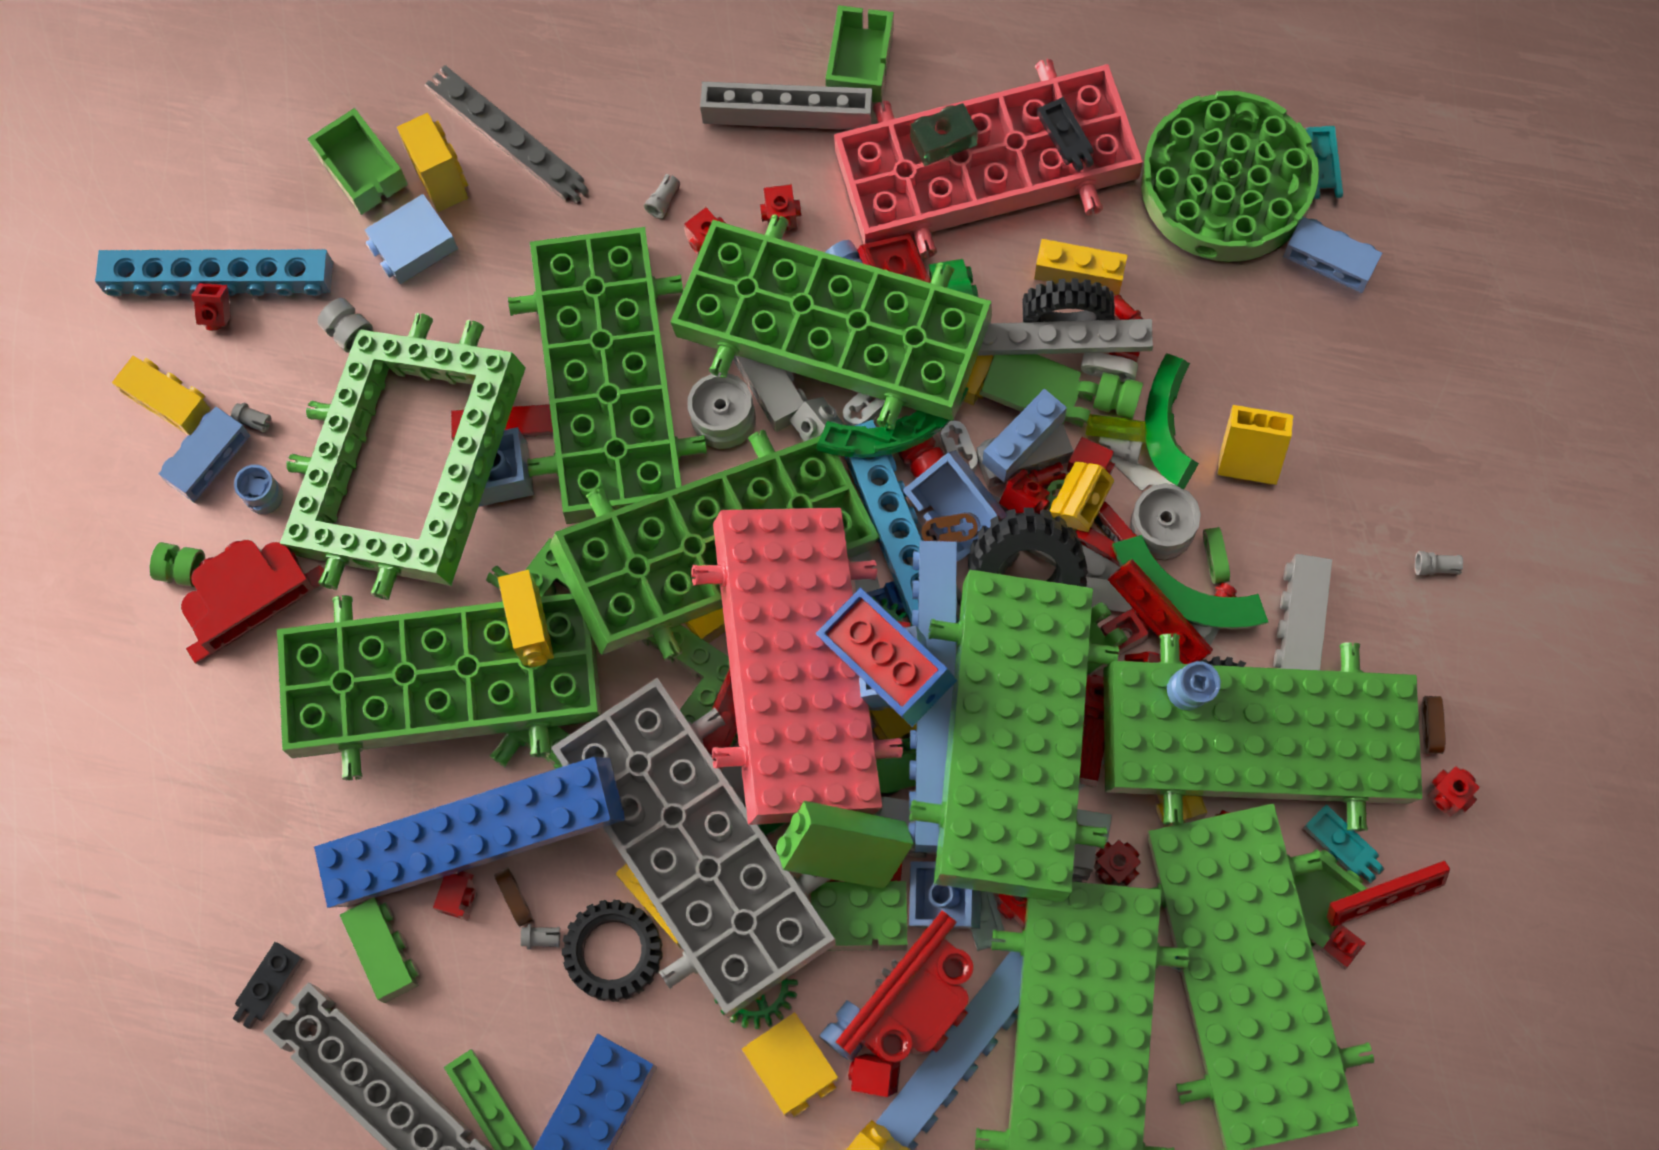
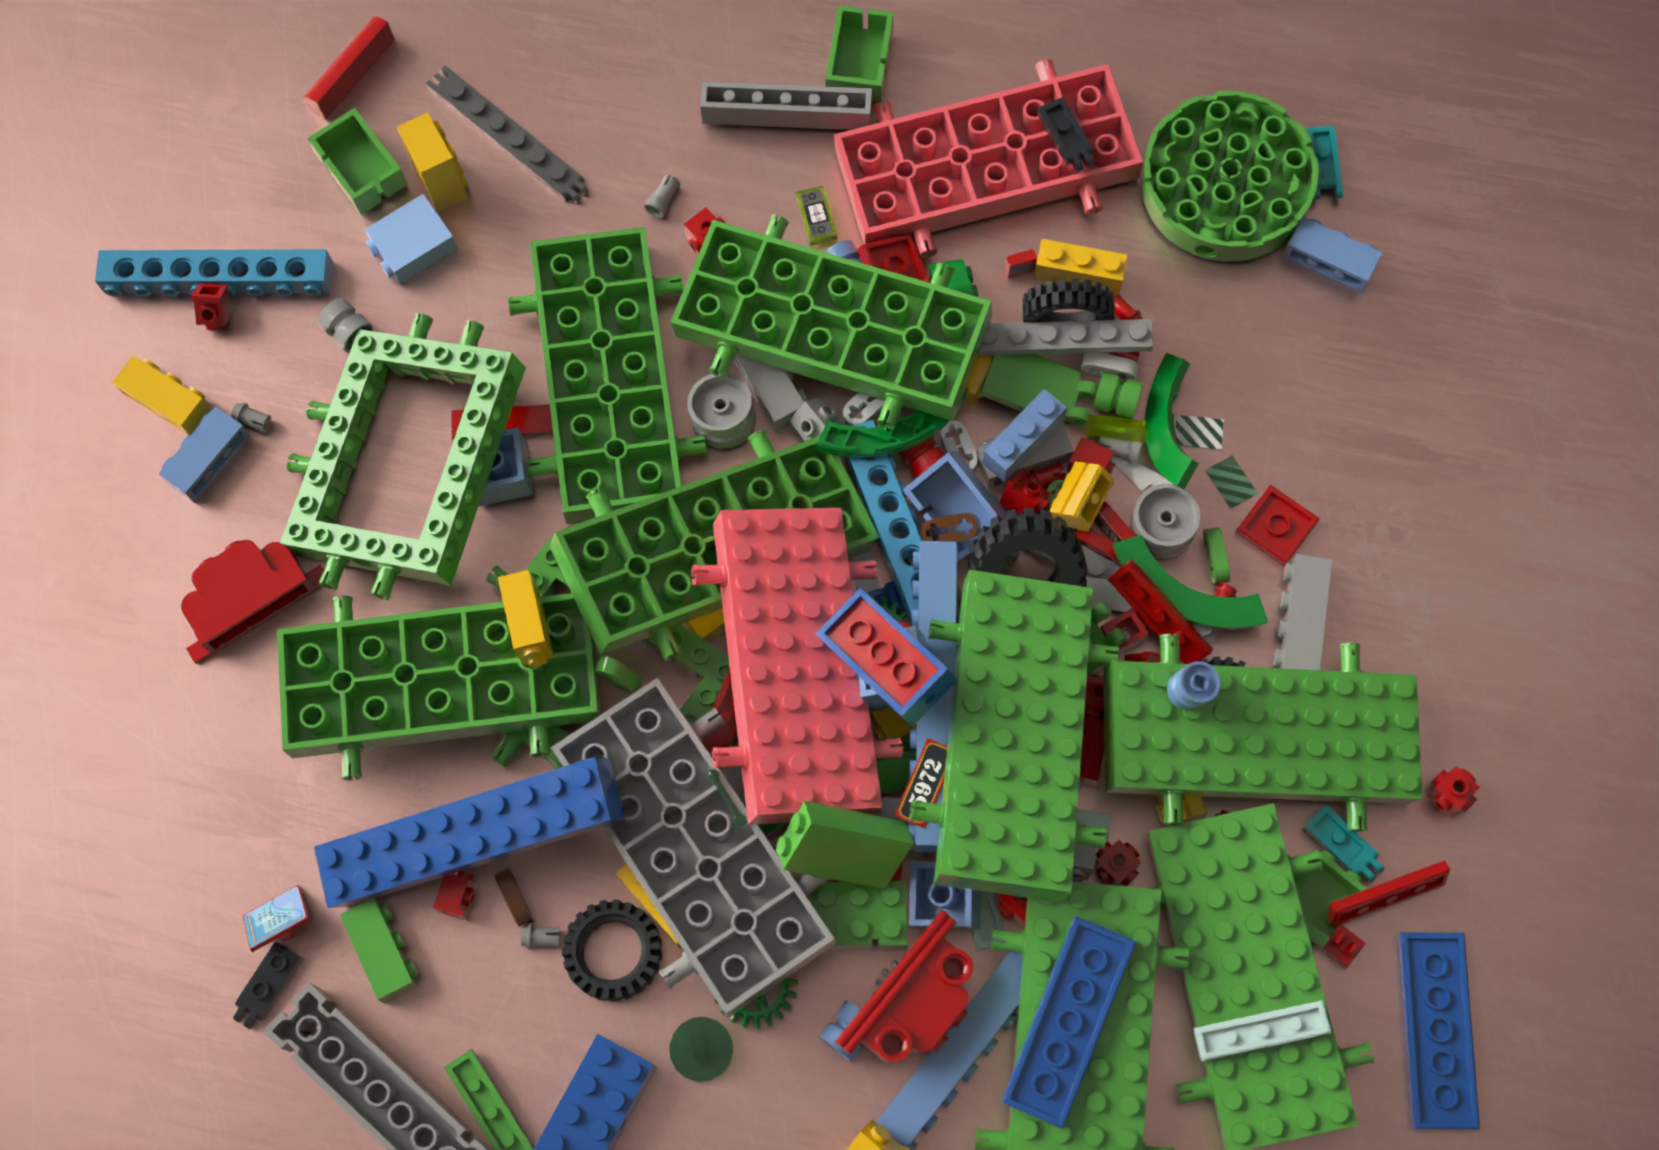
(172, 563): bright green wheel -> none
(258, 489): medium blue wheel -> none
(275, 919): none -> piece
(349, 67): none -> red brick
(618, 674): none -> bright green beam
(701, 1049): none -> clear green tile
(739, 820): none -> clear green hinge
(781, 202): red brick -> none
(791, 1065): yellow brick -> none
(816, 215): none -> tile
(874, 1075): red brick -> none
(925, 779): none -> sticker
(935, 146): clear green brick -> none
(1021, 263): none -> red tile
(1068, 1022): none -> blue tile
(1199, 432): none -> sticker
(1231, 482): none -> clear green sticker
(1255, 444): yellow brick -> none
(1262, 1030): none -> light aqua tile
(1277, 525): none -> red tile
(1430, 563): light grey pin -> none
(1433, 725): reddish brown beam -> none
(1438, 1031): none -> blue tile

